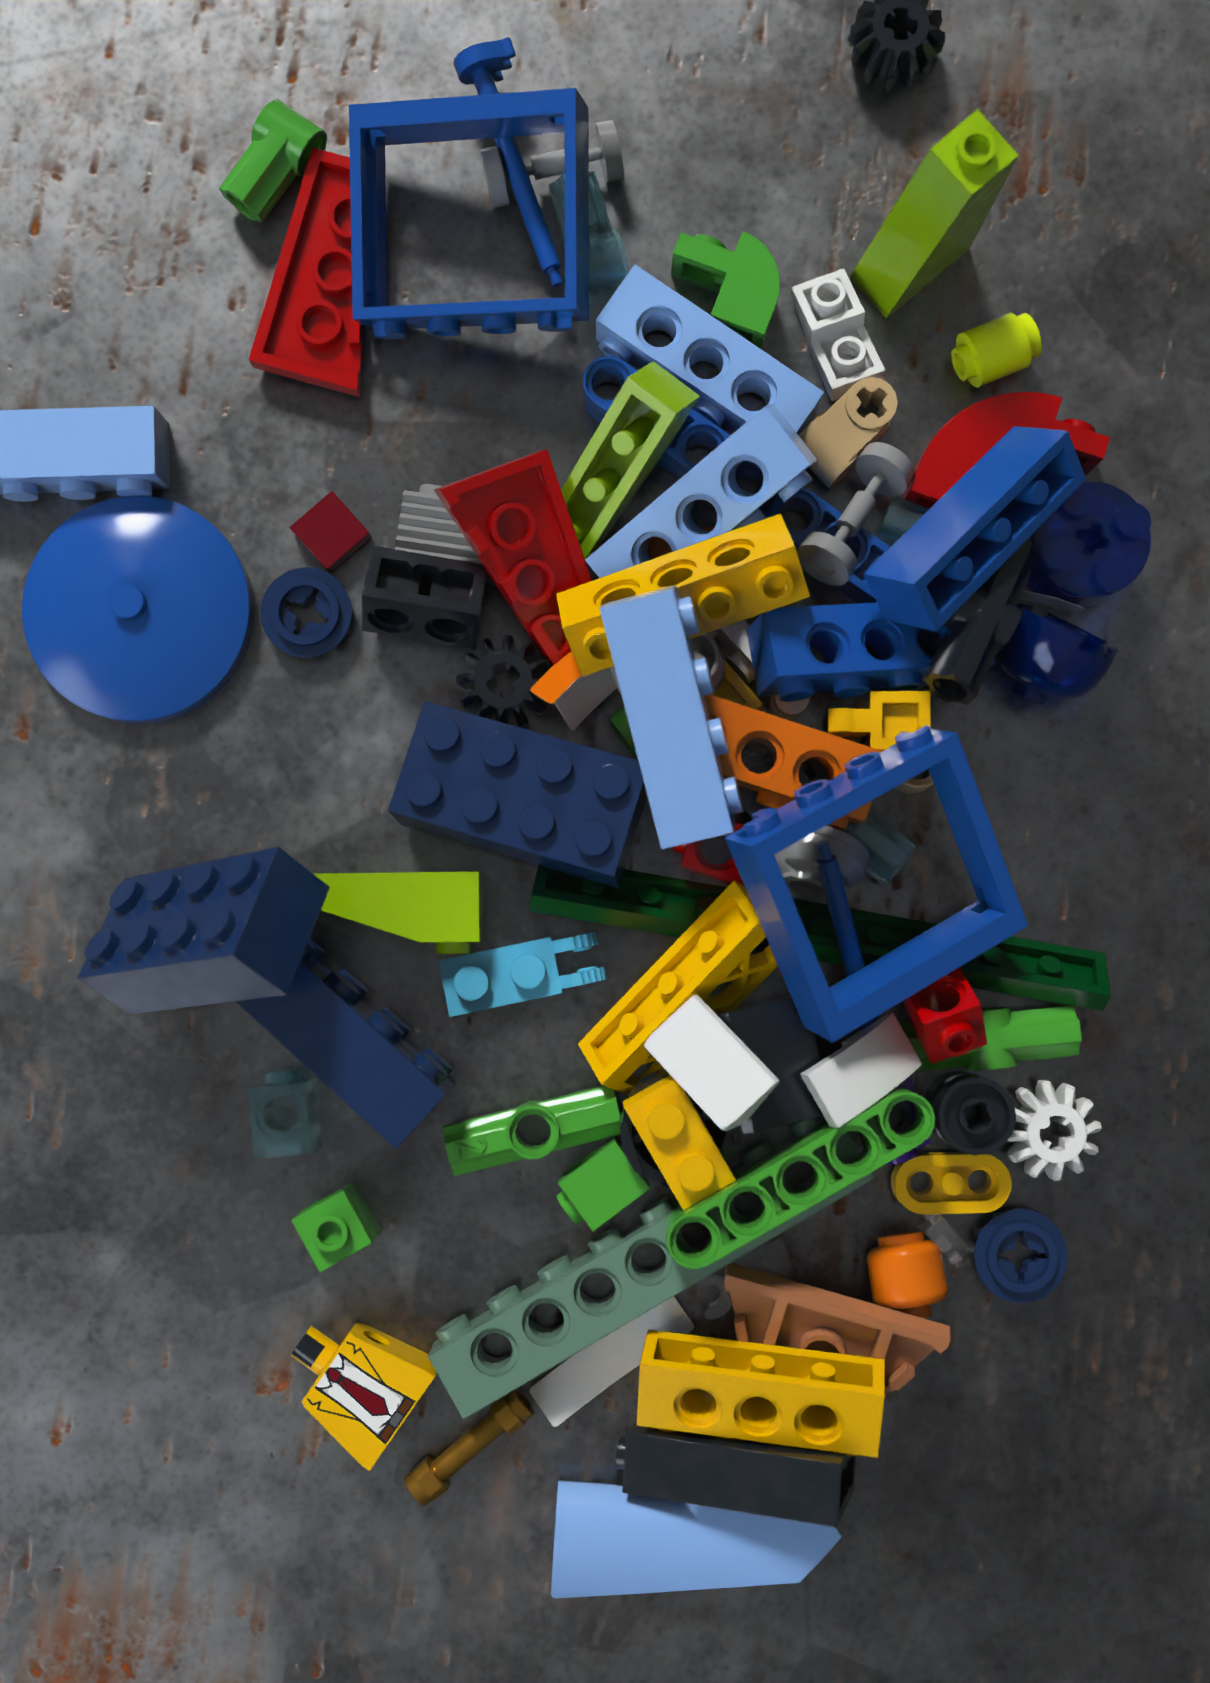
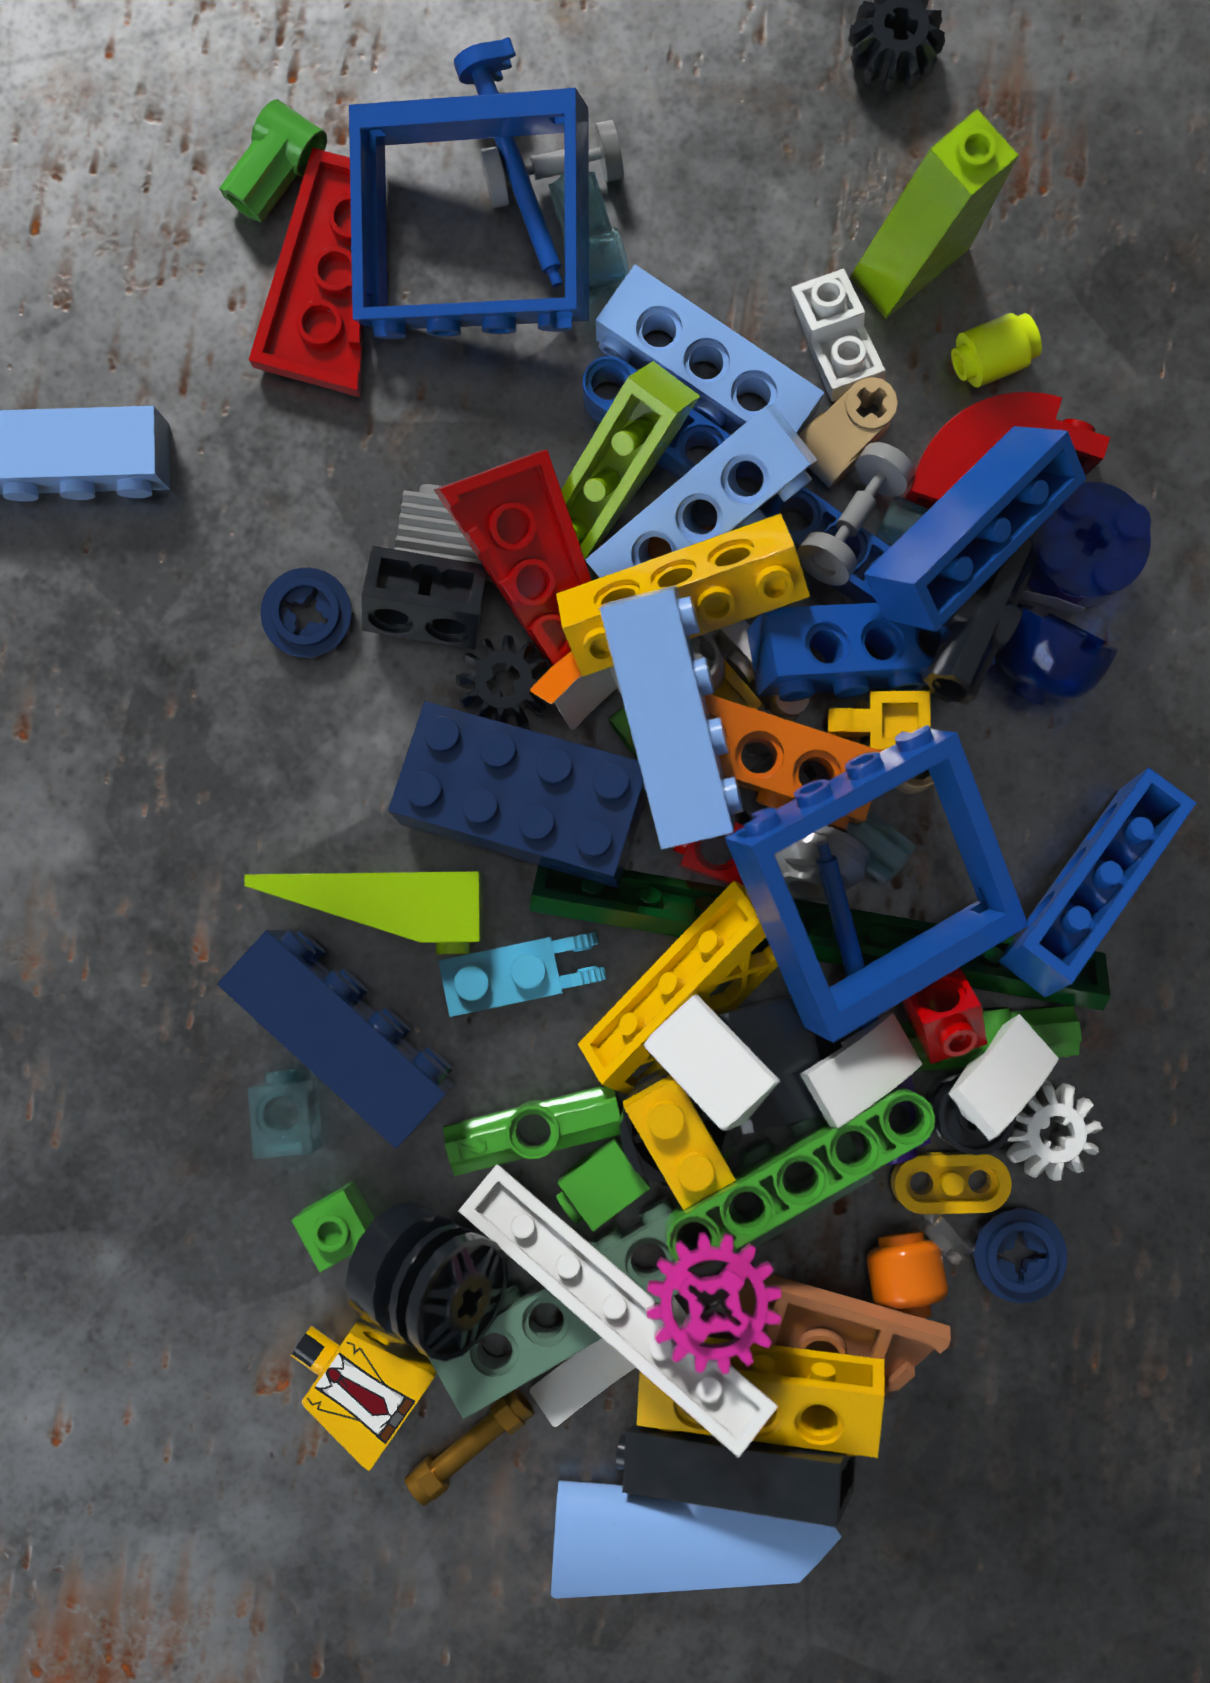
(137, 609): blue dish -> none
(205, 933): dark blue brick -> none
(330, 532): dark red tile -> none
(427, 1280): none -> black wheel
(613, 1307): none -> white plate
(697, 1325): none -> dark pink gear
(744, 279): bright green brick -> none
(1004, 1077): none -> white slope
(1097, 883): none -> blue brick

